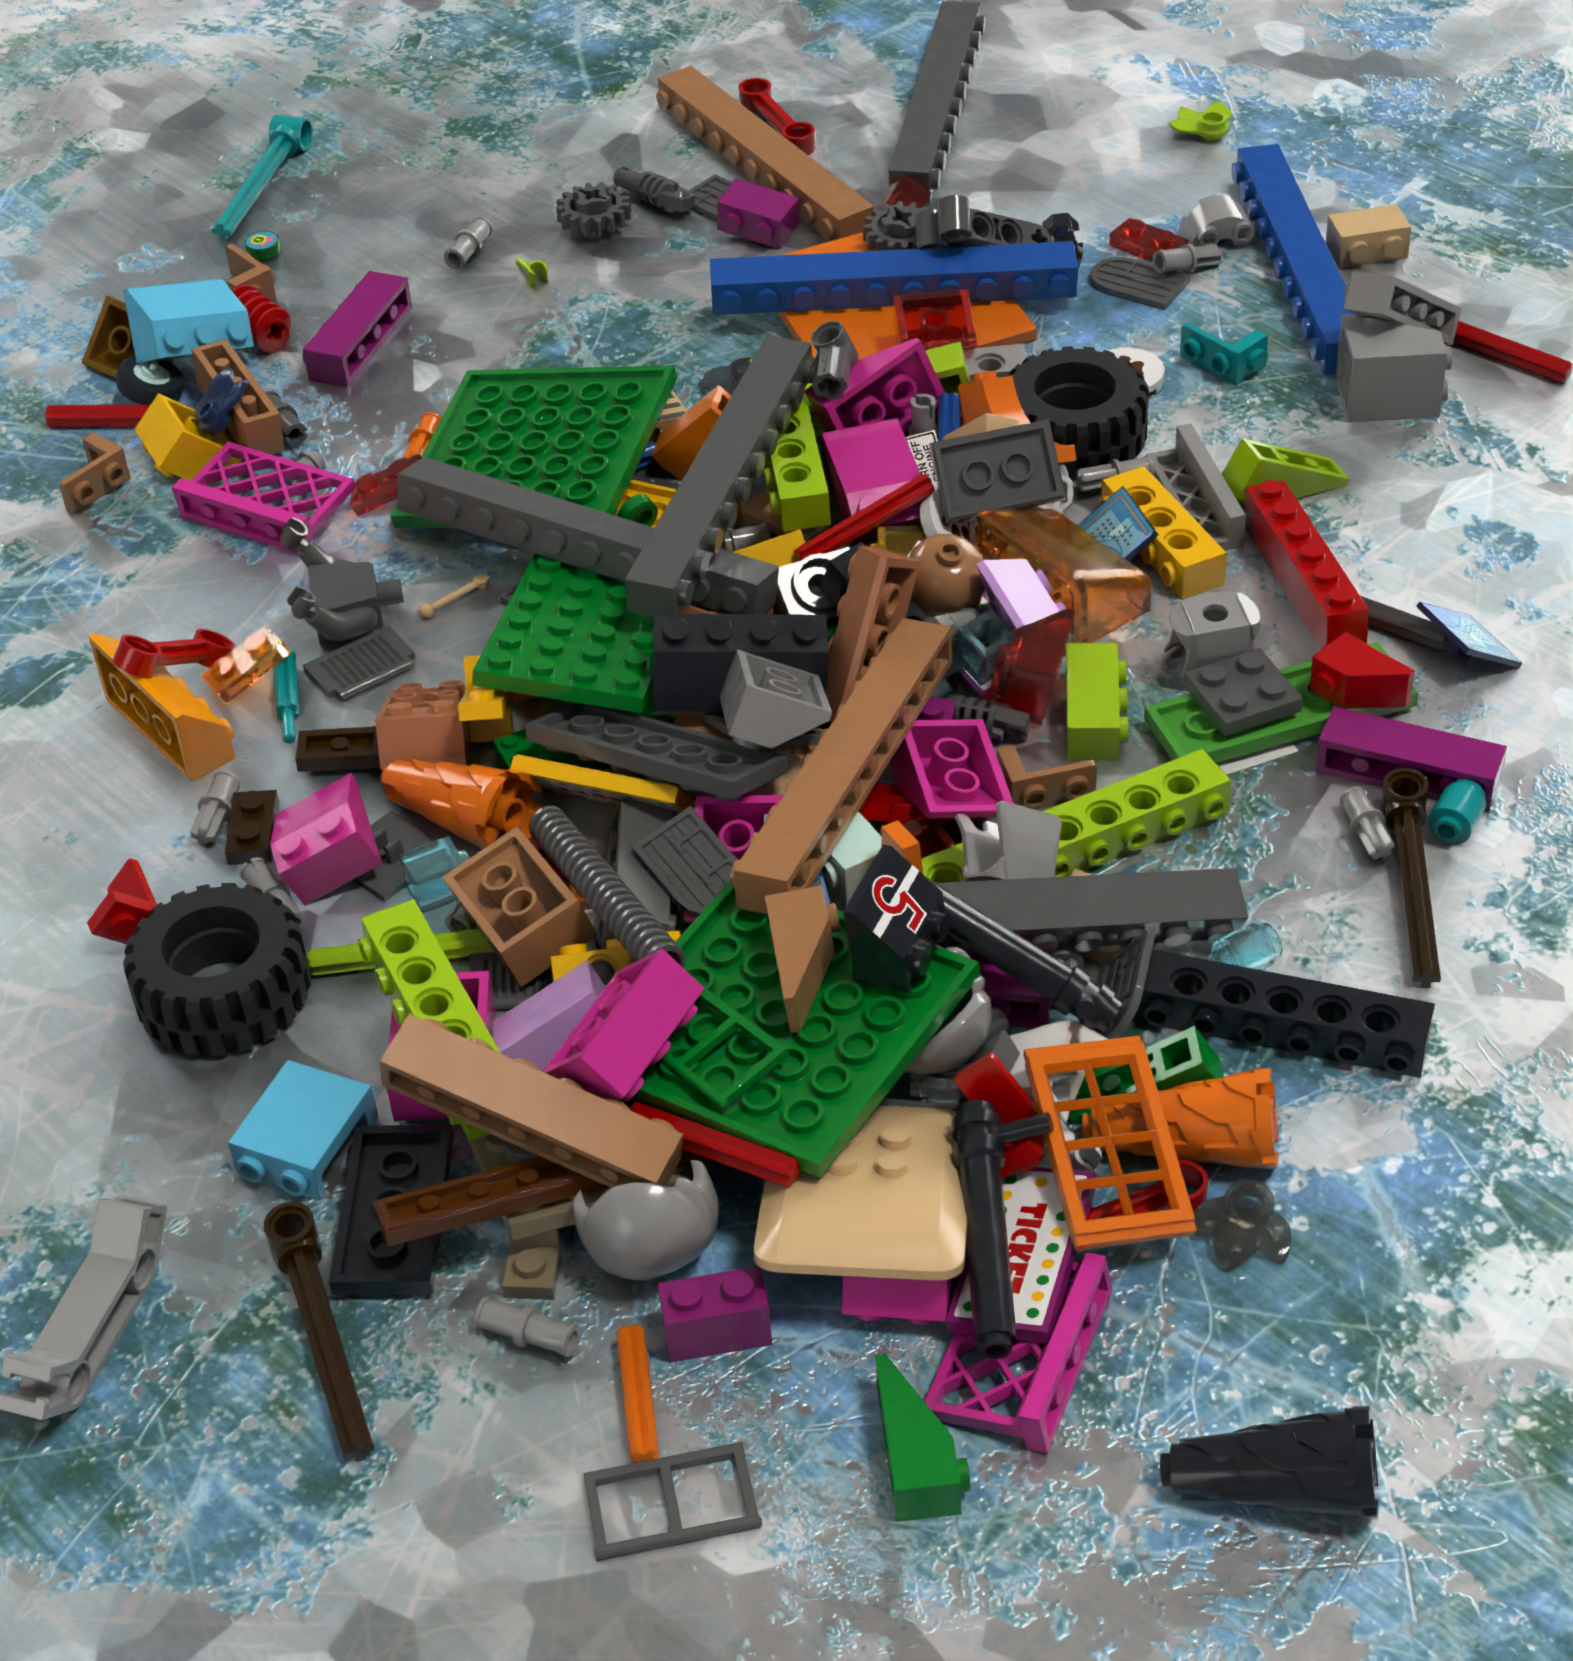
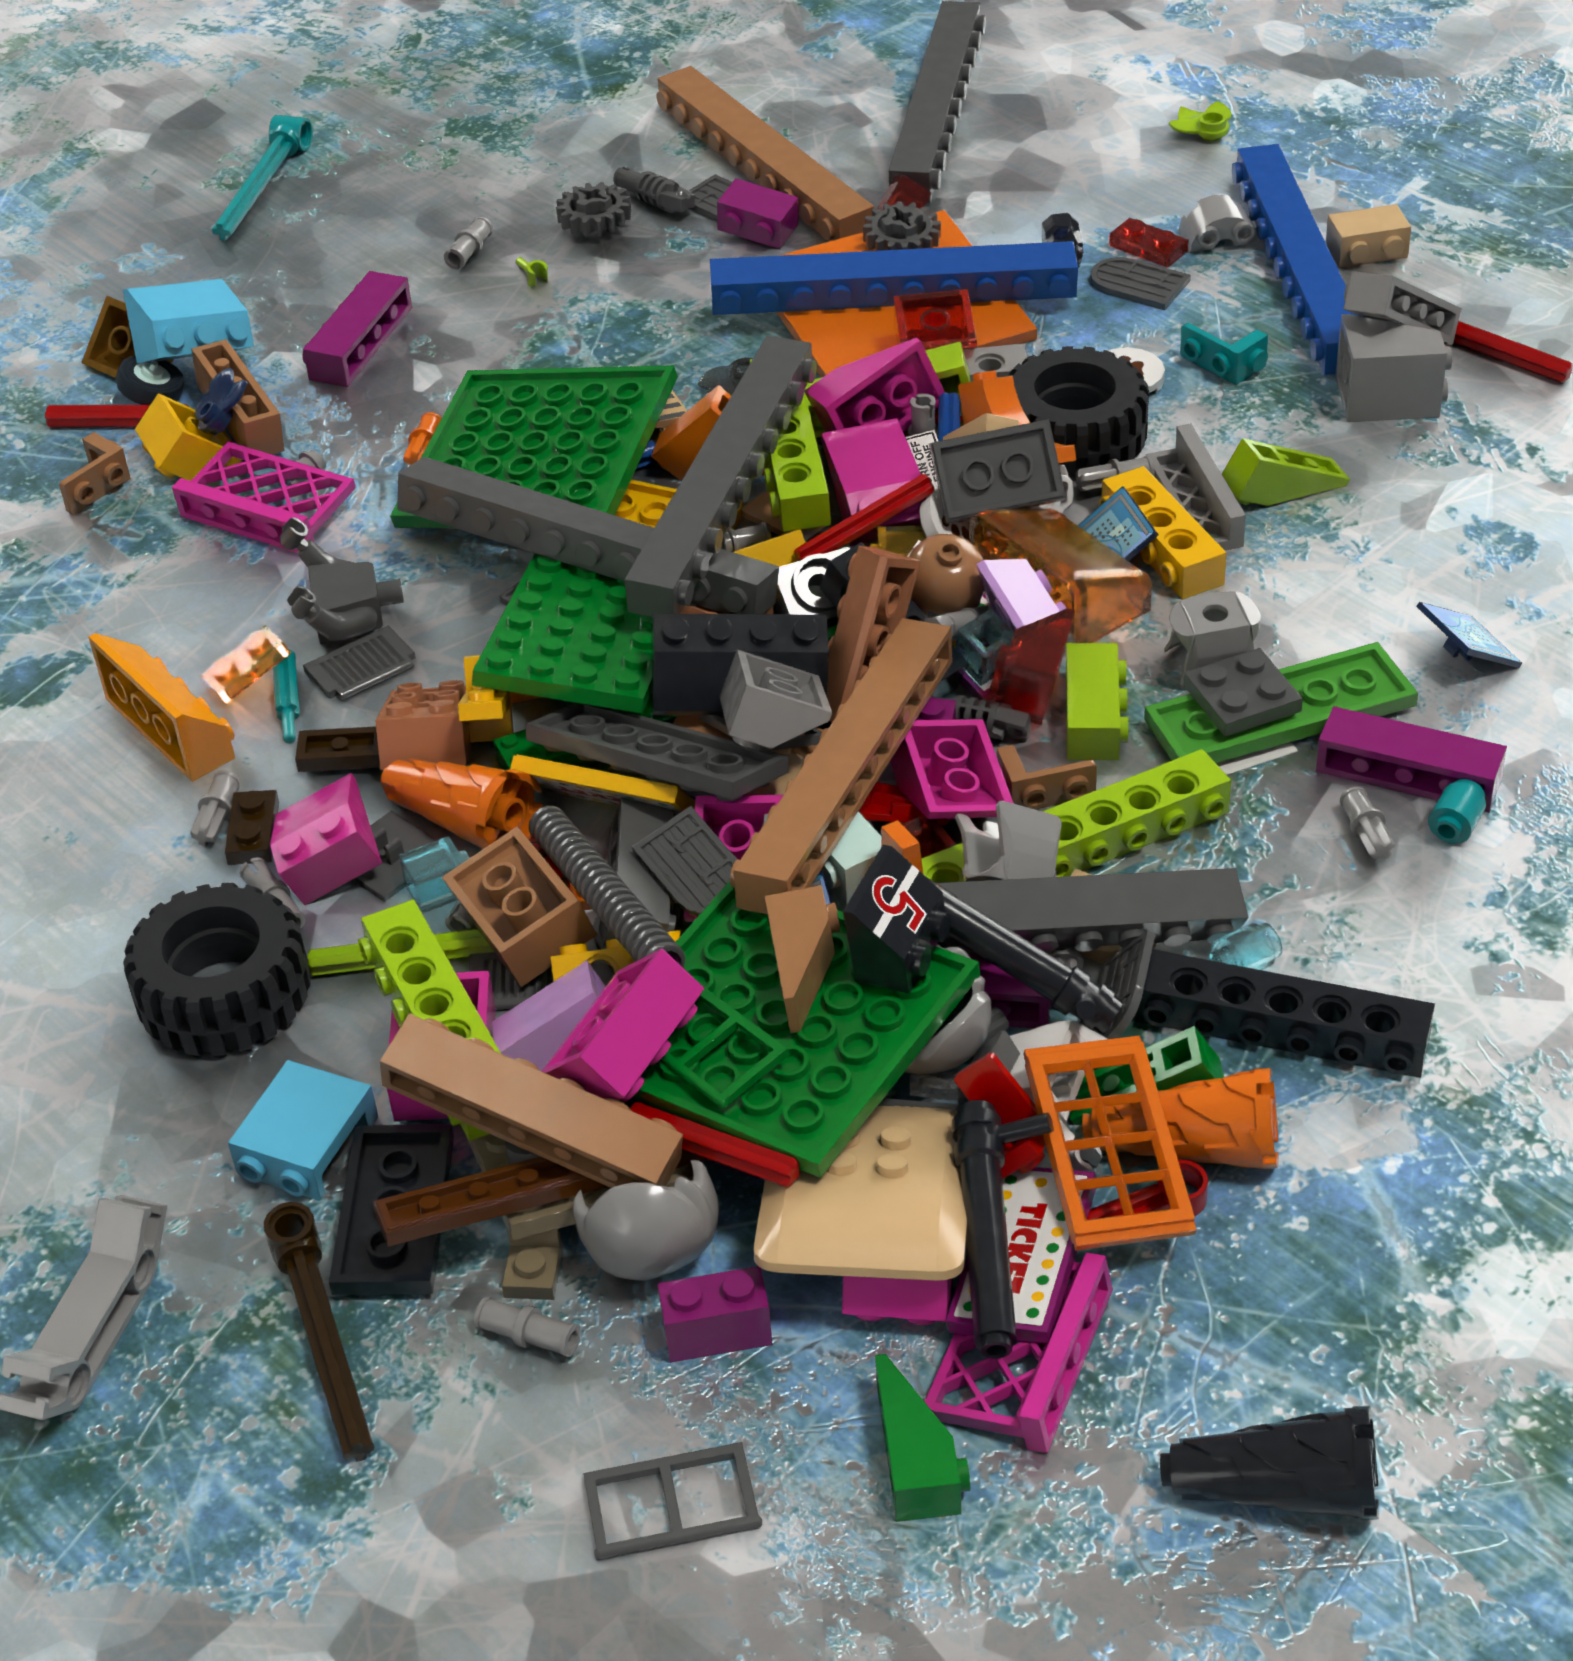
(124, 906): red bracket -> none
(142, 657): red piece -> none
(249, 271): medium nougat bracket -> none
(263, 245): tile -> none
(268, 321): red piece -> none
(292, 428): dark grey pin -> none
(378, 488): clear red plate -> none
(480, 582): tan hinge -> none
(637, 1394): orange axle -> none
(639, 509): green tile -> none
(757, 97): red piece -> none
(833, 359): dark grey piece -> none
(961, 226): dark grey piece -> none
(1187, 258): light grey axle -> none
(1244, 1230): clear smoke plate -> none
(1303, 564): red brick -> none
(1360, 676): red slope -> none
(1404, 625): dark grey axle -> none
(1405, 813): dark brown piece -> none

